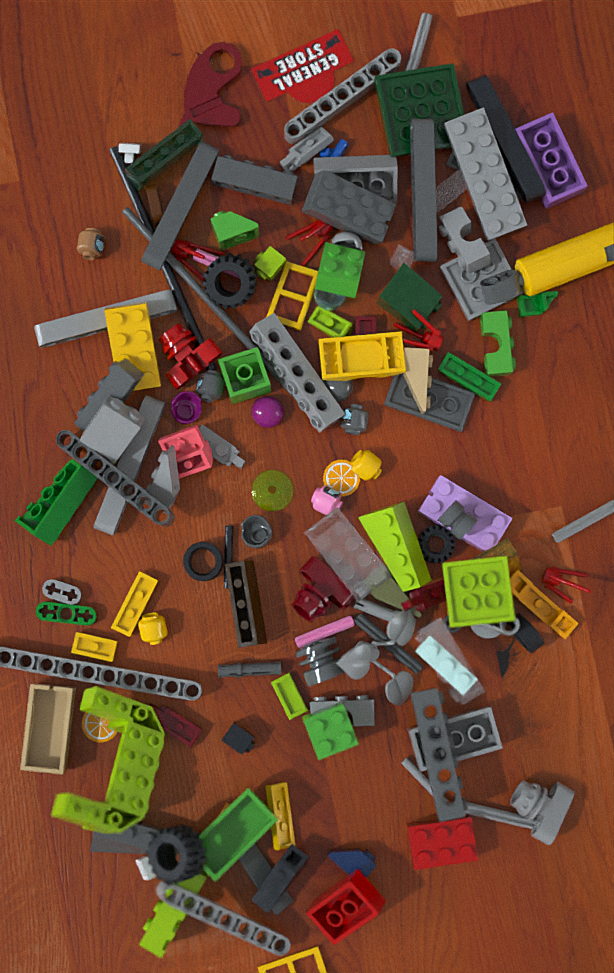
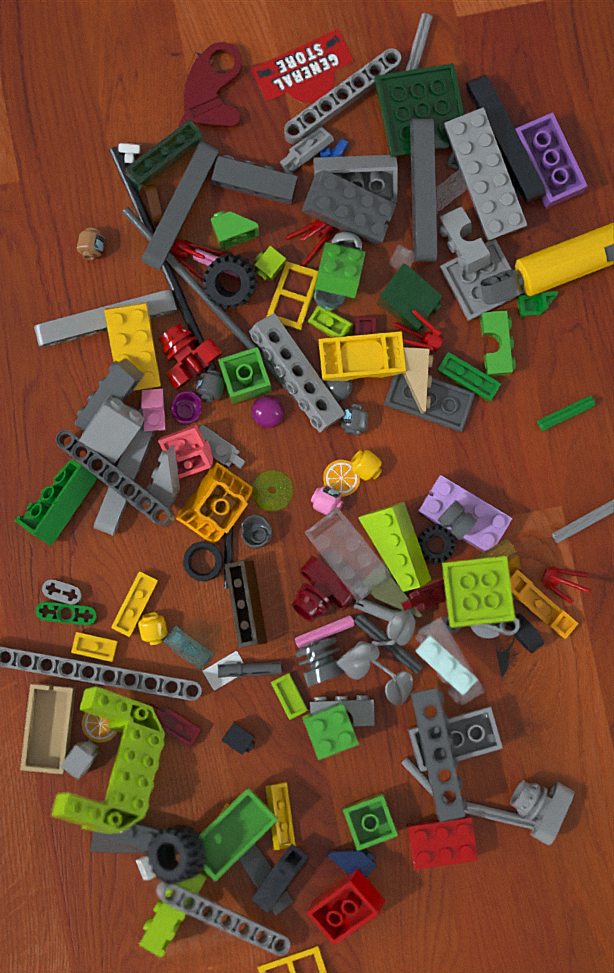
(81, 758): none -> light grey arch
(153, 410): none -> bright pink slope
(188, 647): none -> clear light blue slope
(212, 672): none -> white sticker
(215, 503): none -> light orange slope
(369, 821): none -> bright green brick
(566, 413): none -> green axle

